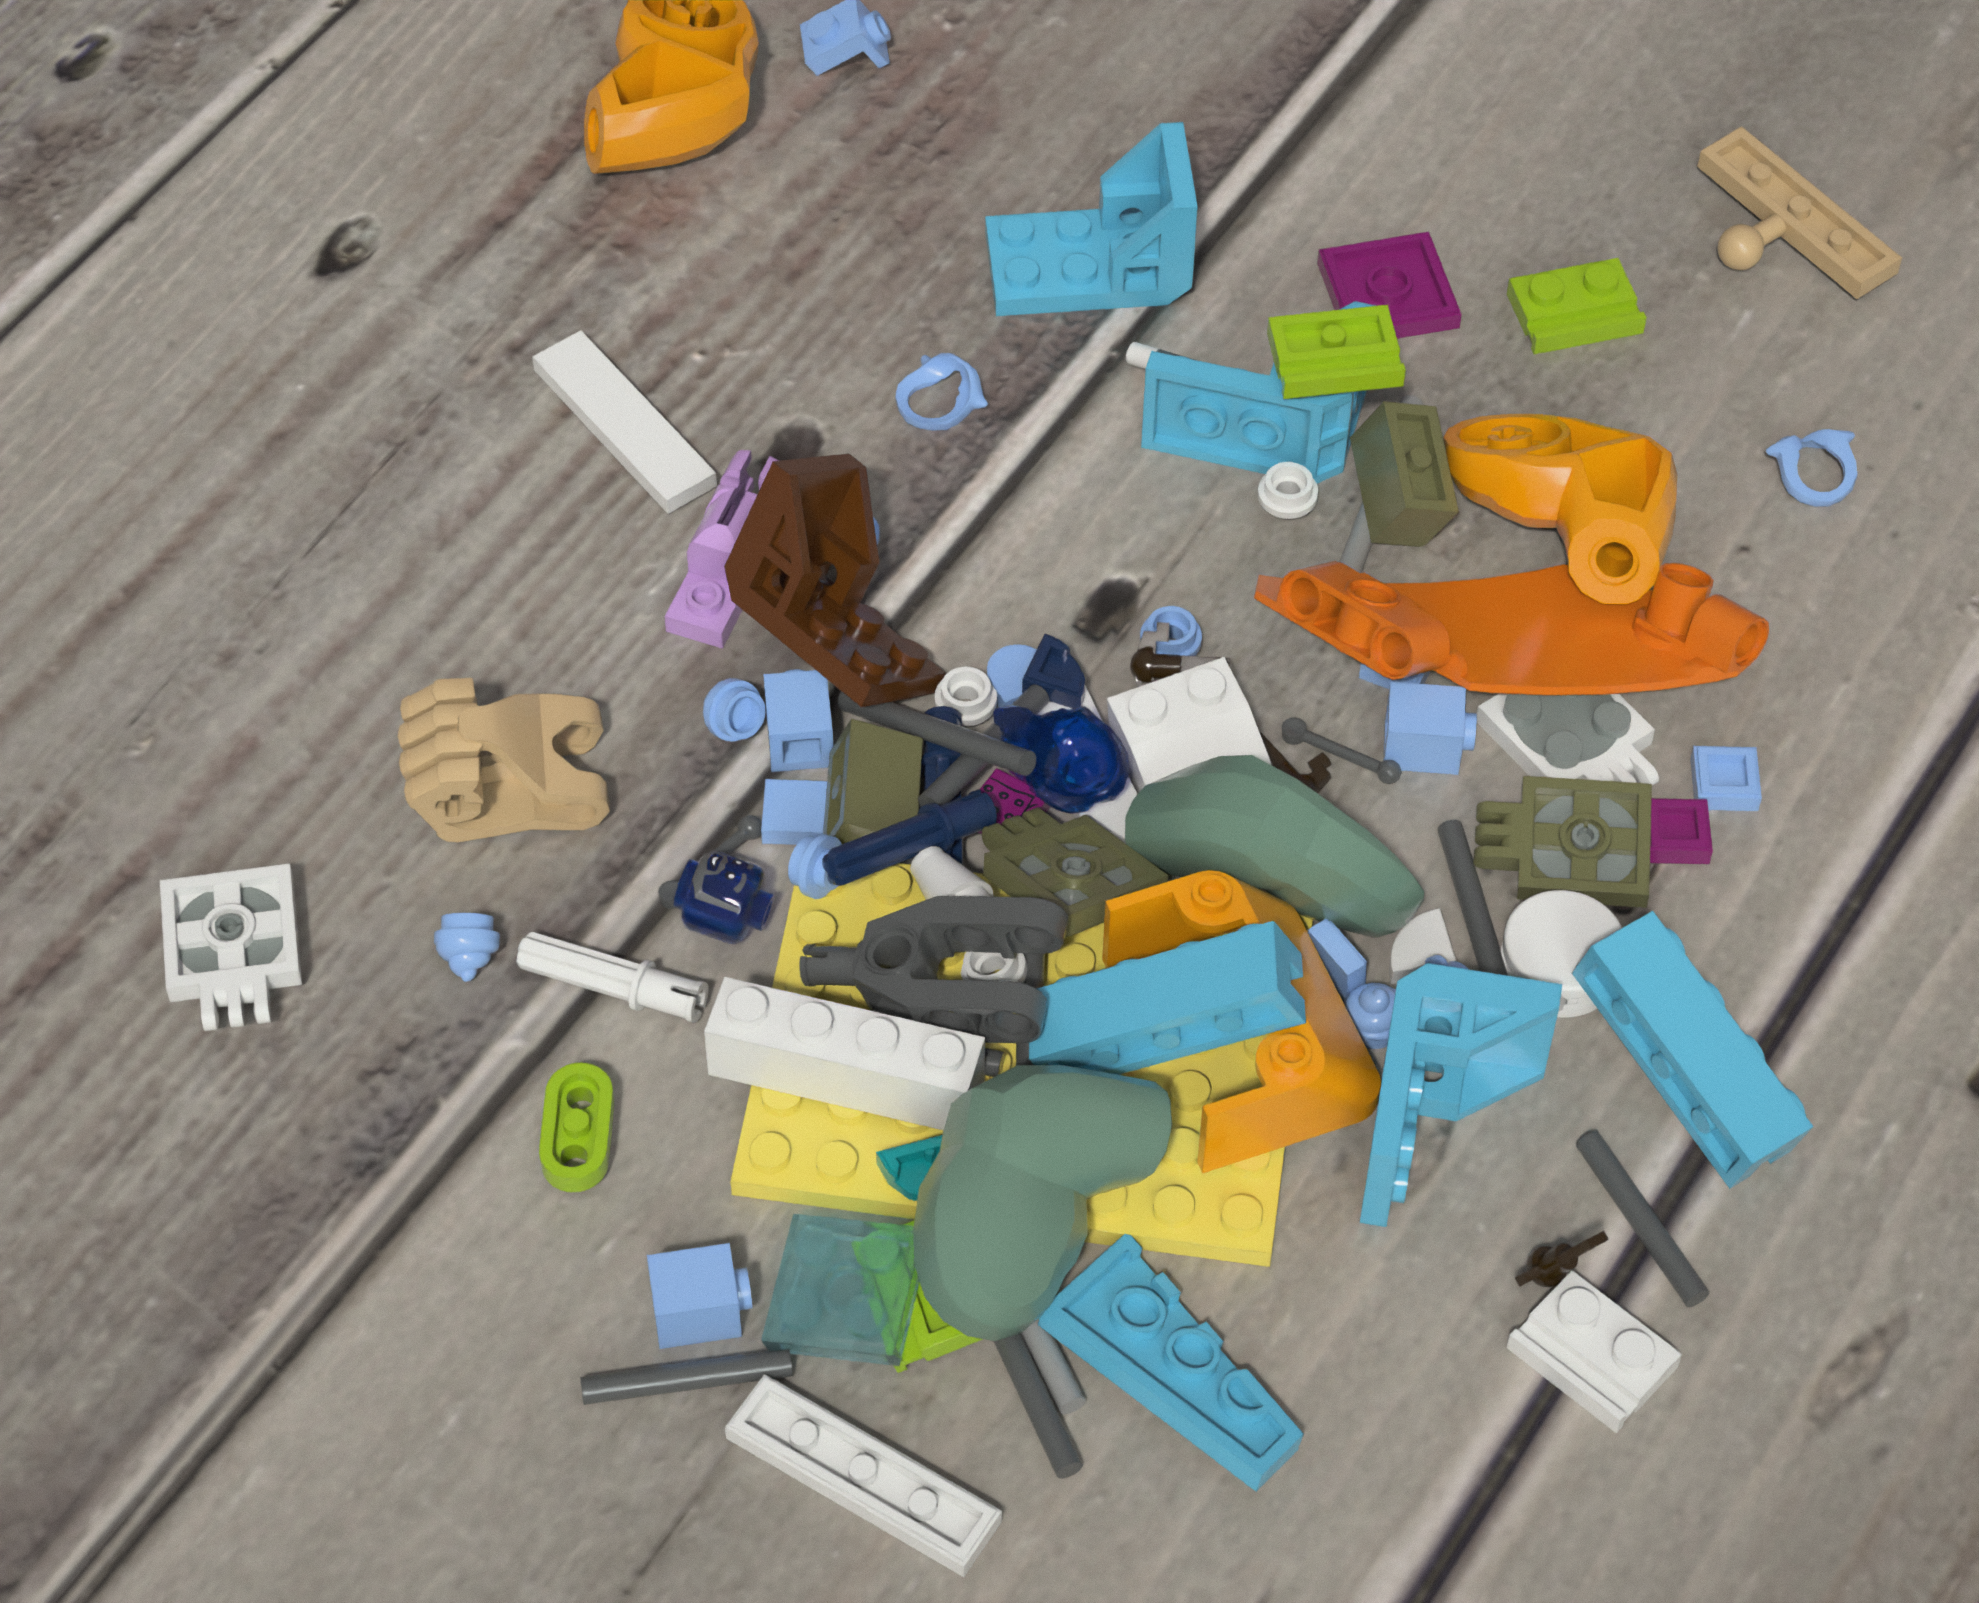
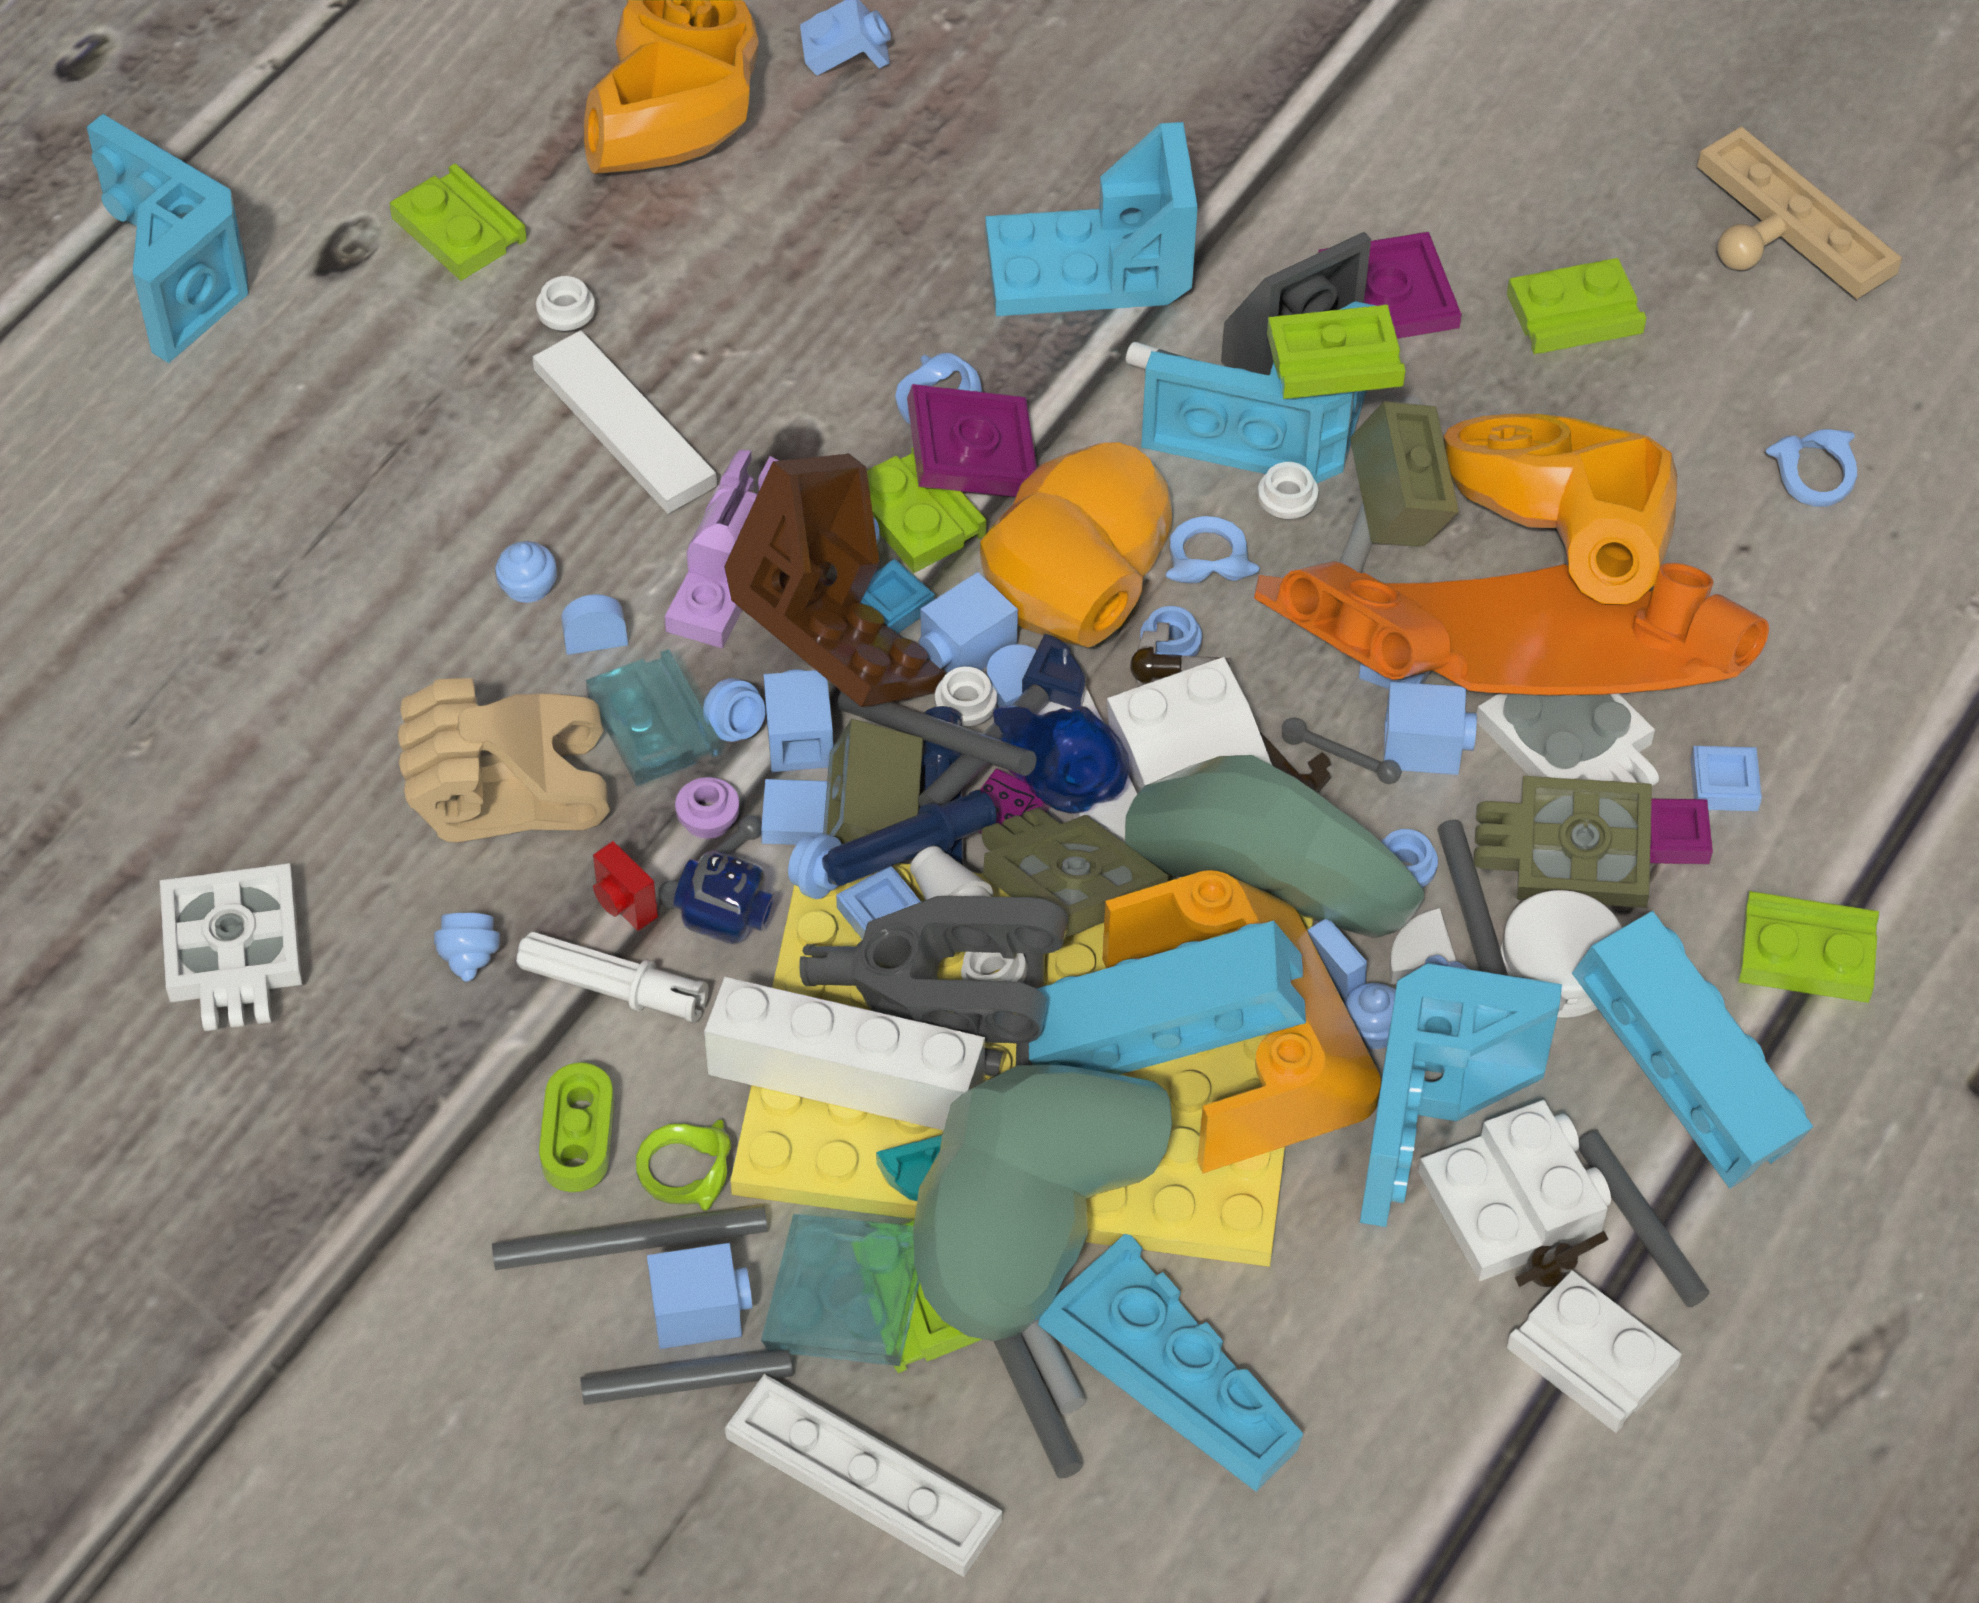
(186, 241): none -> medium azure bracket
(457, 222): none -> lime plate
(526, 571): none -> light blue plate
(565, 303): none -> white plate
(593, 624): none -> light blue tile
(624, 887): none -> red plate
(629, 1237): none -> dark grey bar
(653, 717): none -> clear light blue plate
(705, 1140): none -> lime piece
(707, 820): none -> lavender plate
(874, 898): none -> light blue tile
(897, 595): none -> dark azure tile
(917, 520): none -> lime plate
(967, 625): none -> light blue brick
(970, 440): none -> magenta tile
(1080, 542): none -> light orange piece
(1196, 570): none -> light blue piece
(1312, 285): none -> dark grey slope
(1416, 849): none -> light blue plate
(1516, 1189): none -> white plate
(1809, 947): none -> lime plate

